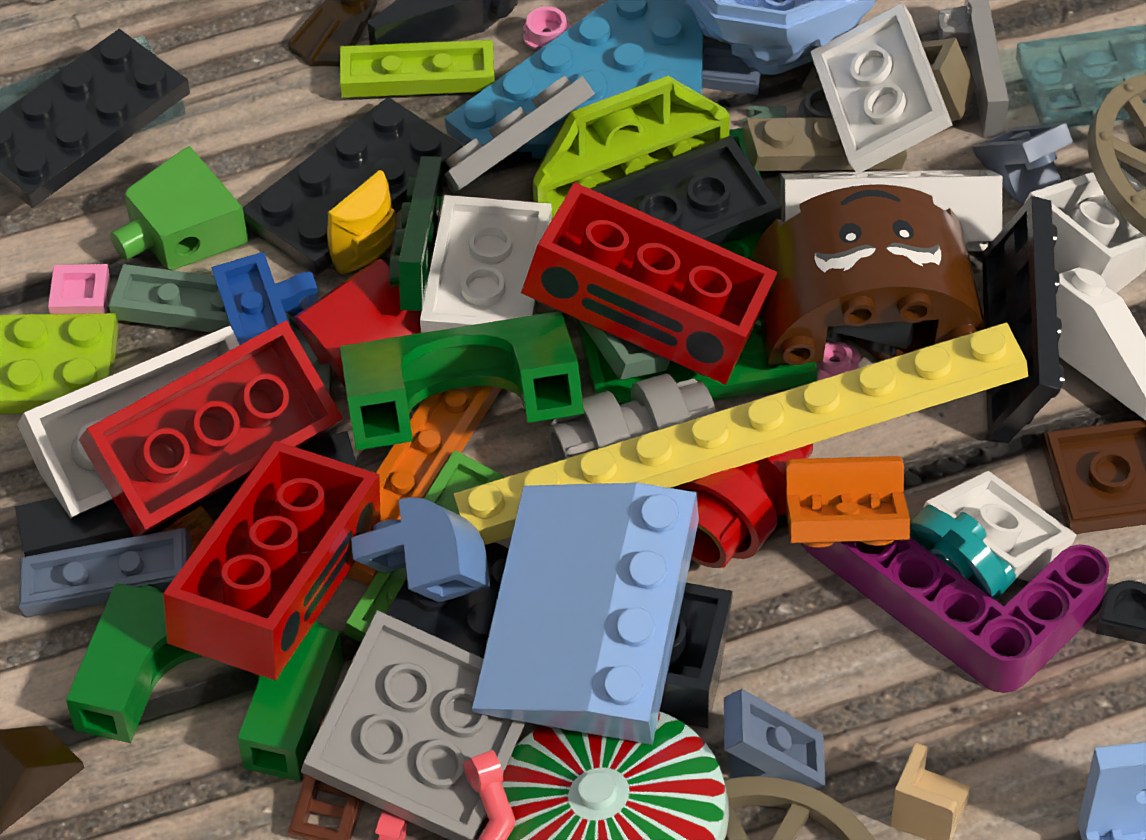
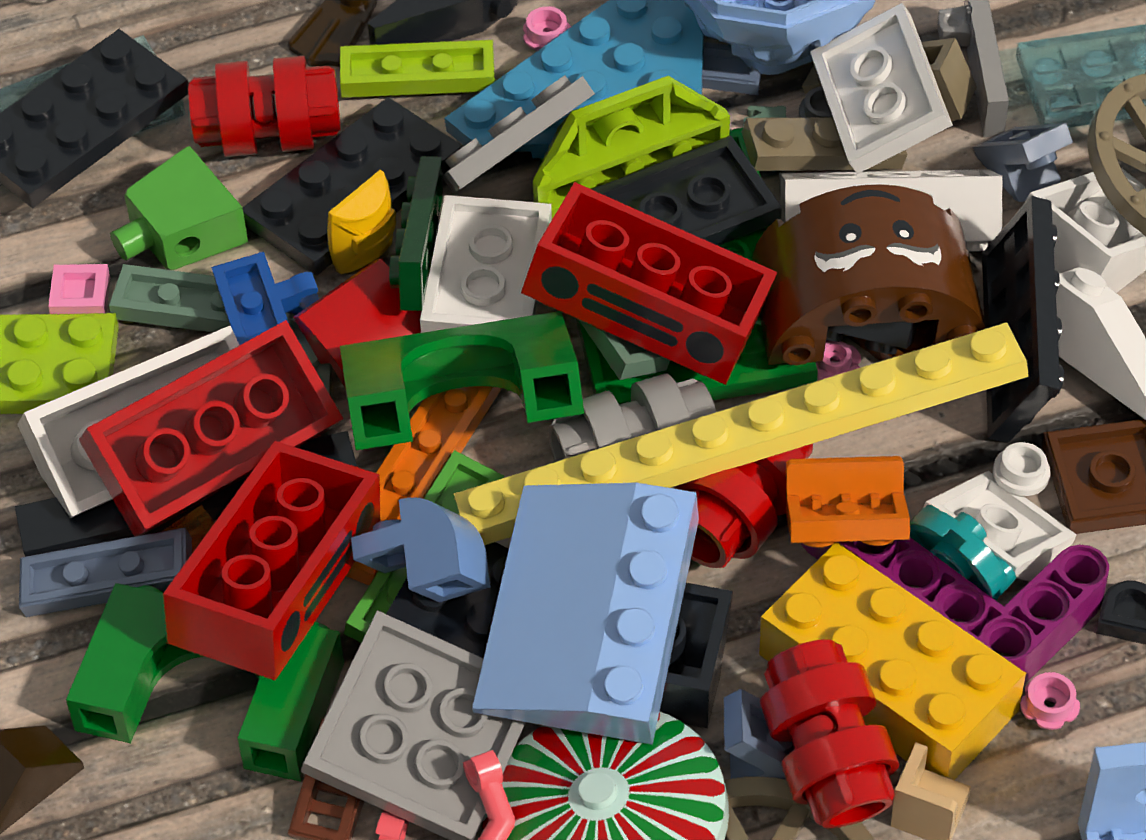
(225, 106): none -> red piece
(837, 759): none -> red piece
(925, 671): none -> yellow brick
(1021, 469): none -> white plate
(1055, 689): none -> bright pink plate

